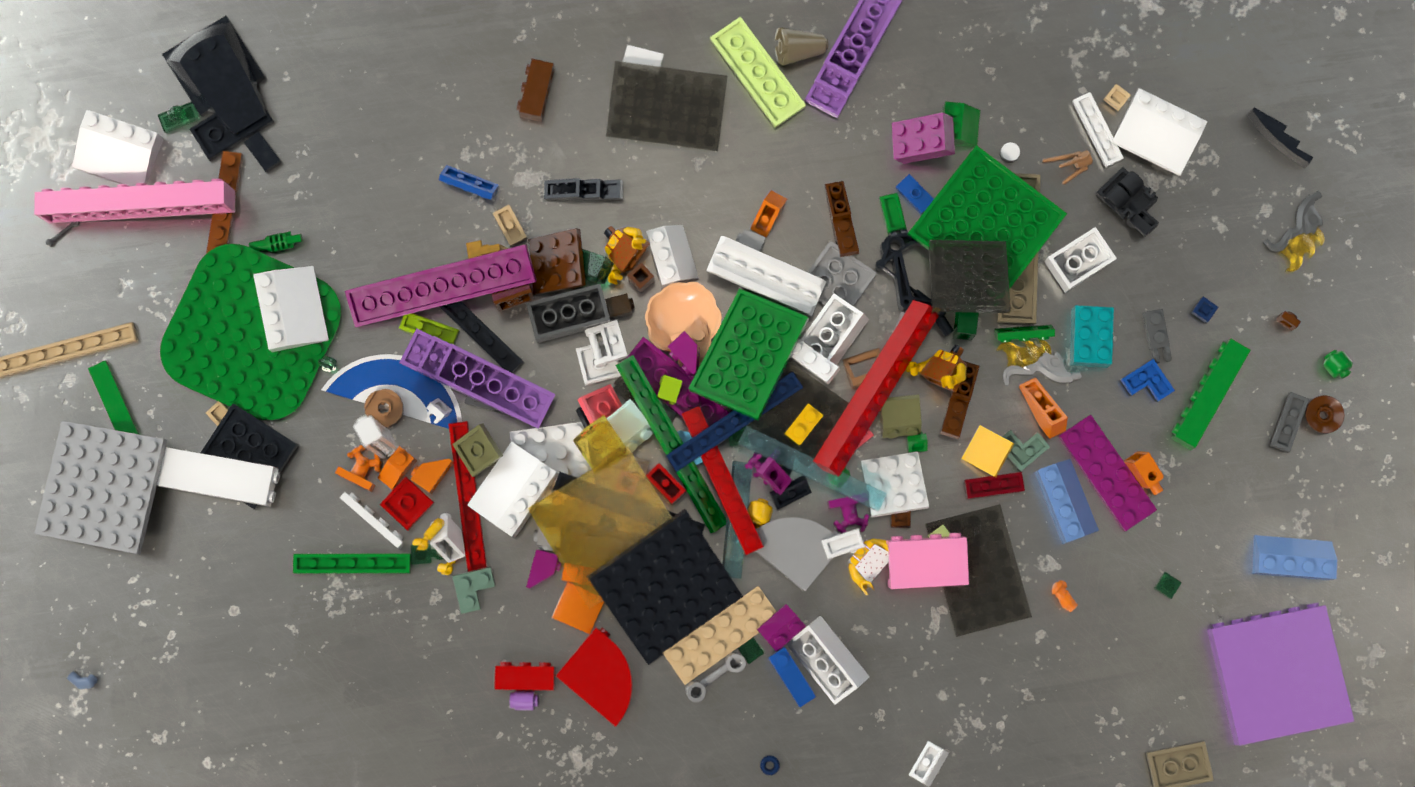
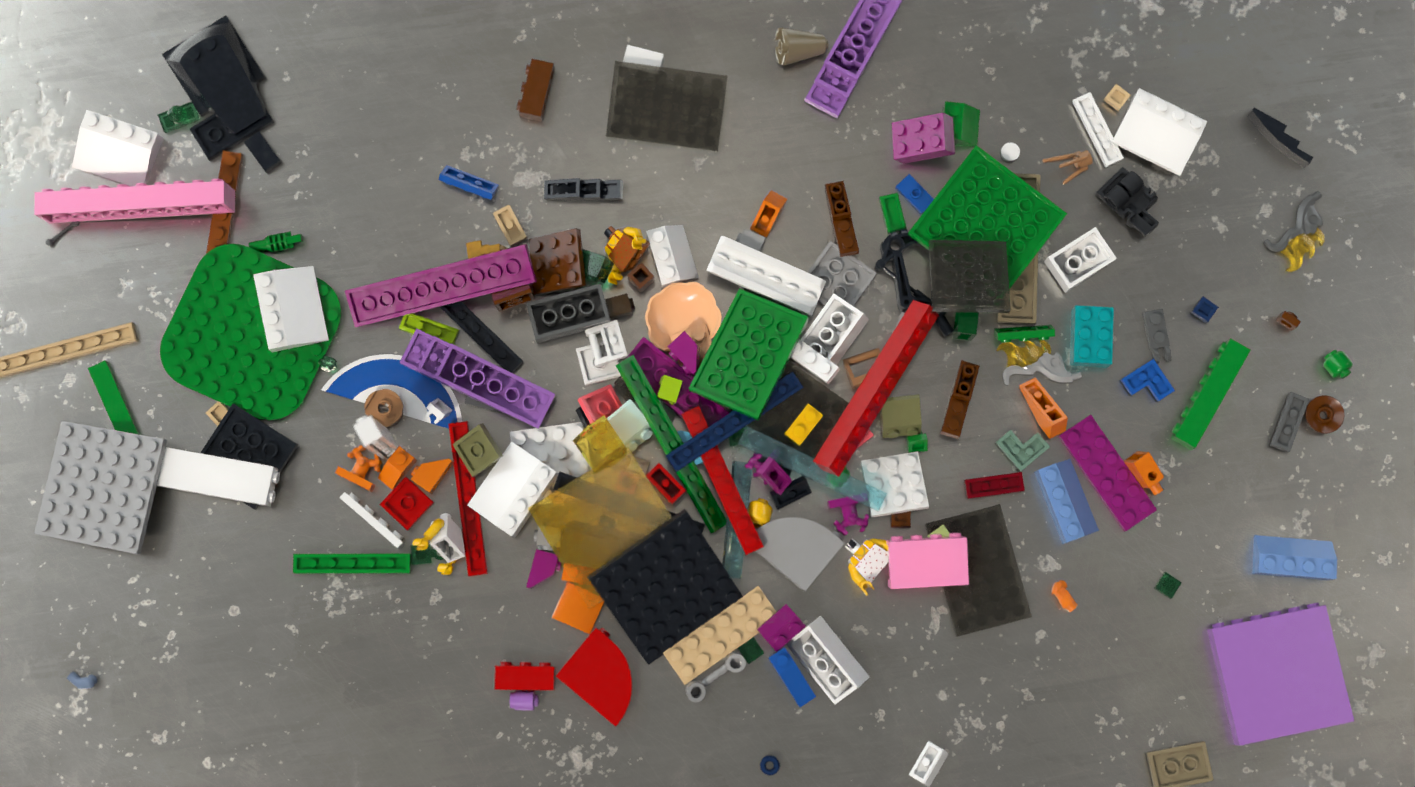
(468, 583): sand green plate -> none
(757, 72): yellowish green plate -> none
(842, 543): white tile -> none
(942, 369): torso -> none
(987, 451): yellow tile -> none

